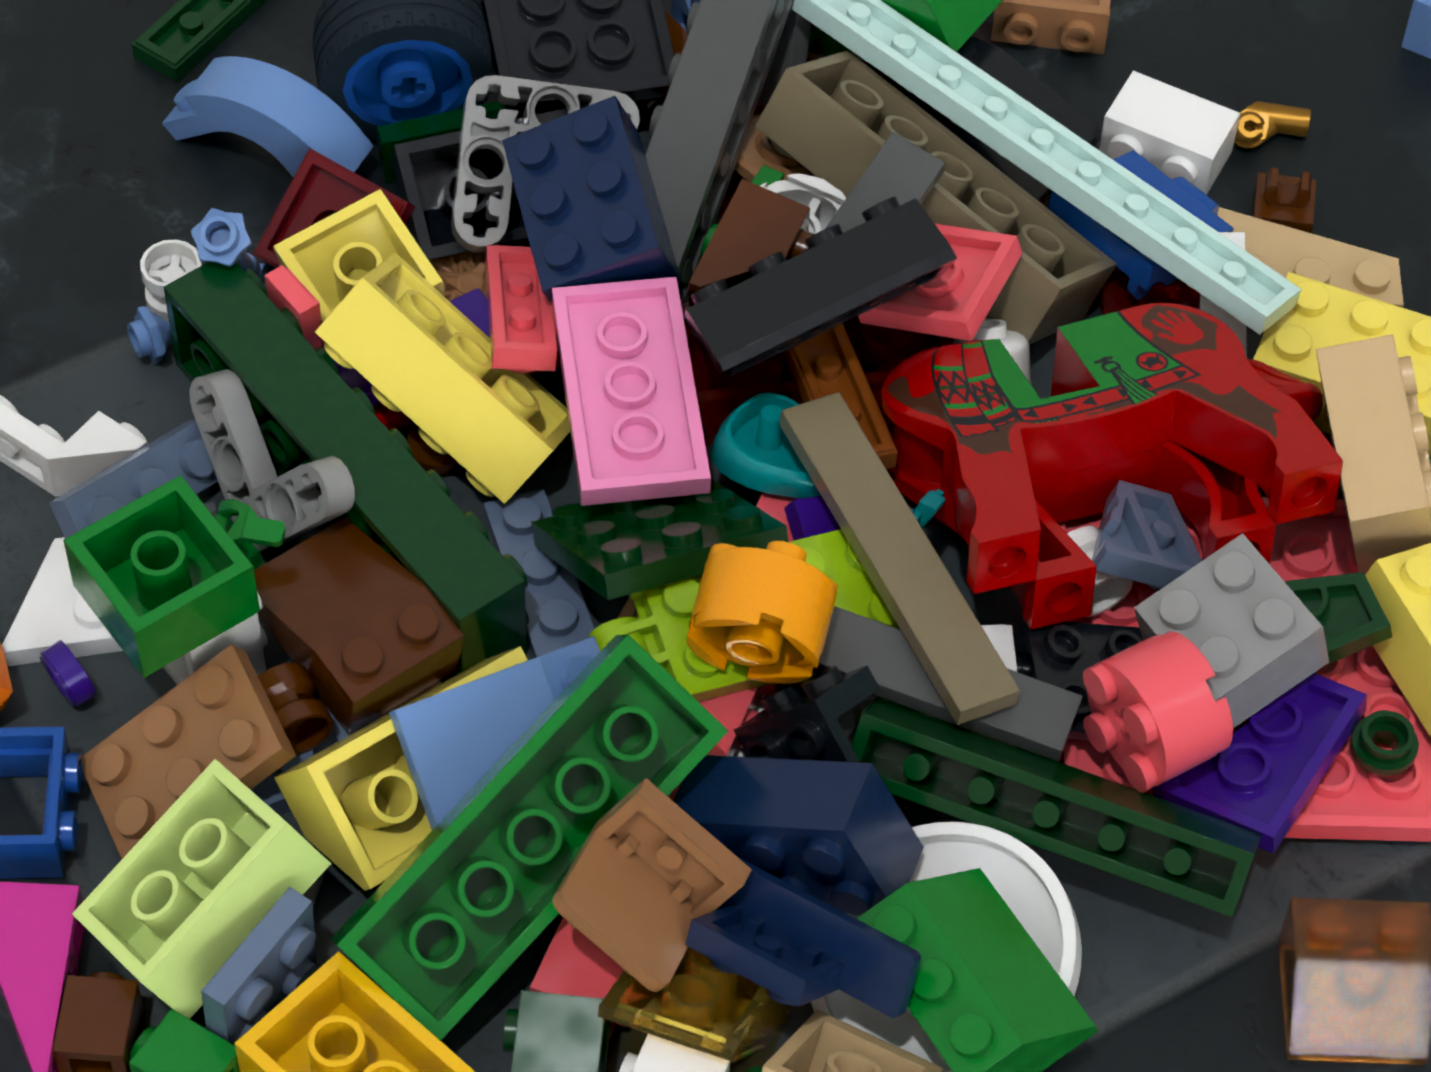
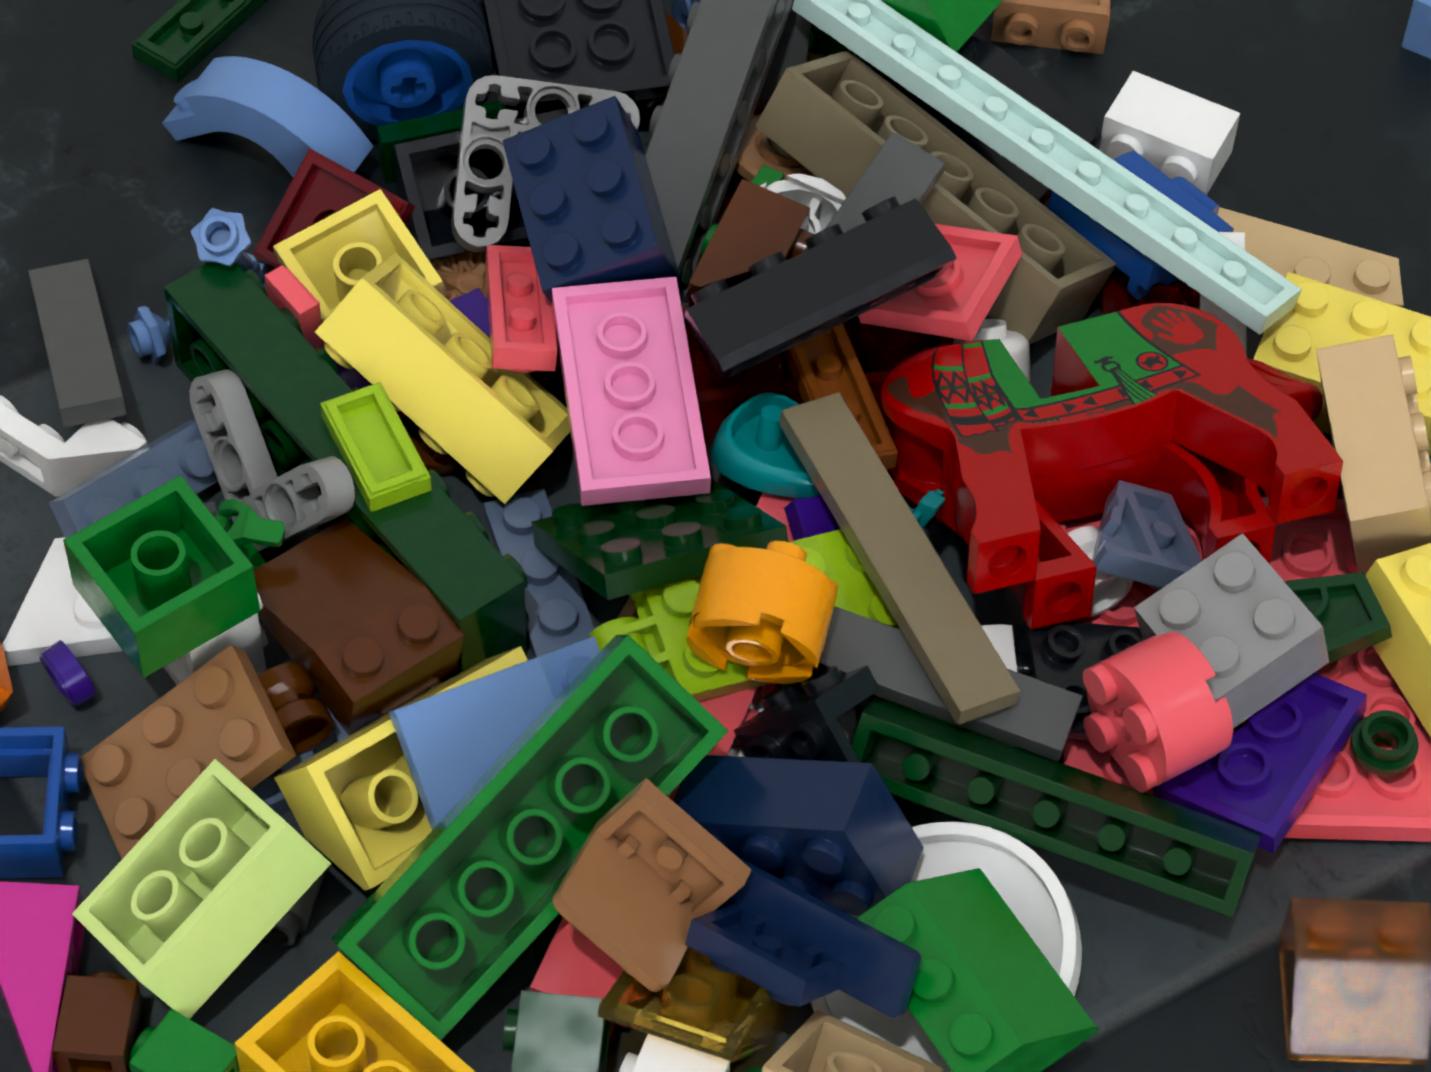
(76, 343): none -> dark grey tile
(162, 265): white wheel -> none
(262, 969): sand blue plate -> none
(375, 447): none -> lime tile
(1265, 119): pearl gold arm -> none
(1285, 199): reddish brown tile -> none

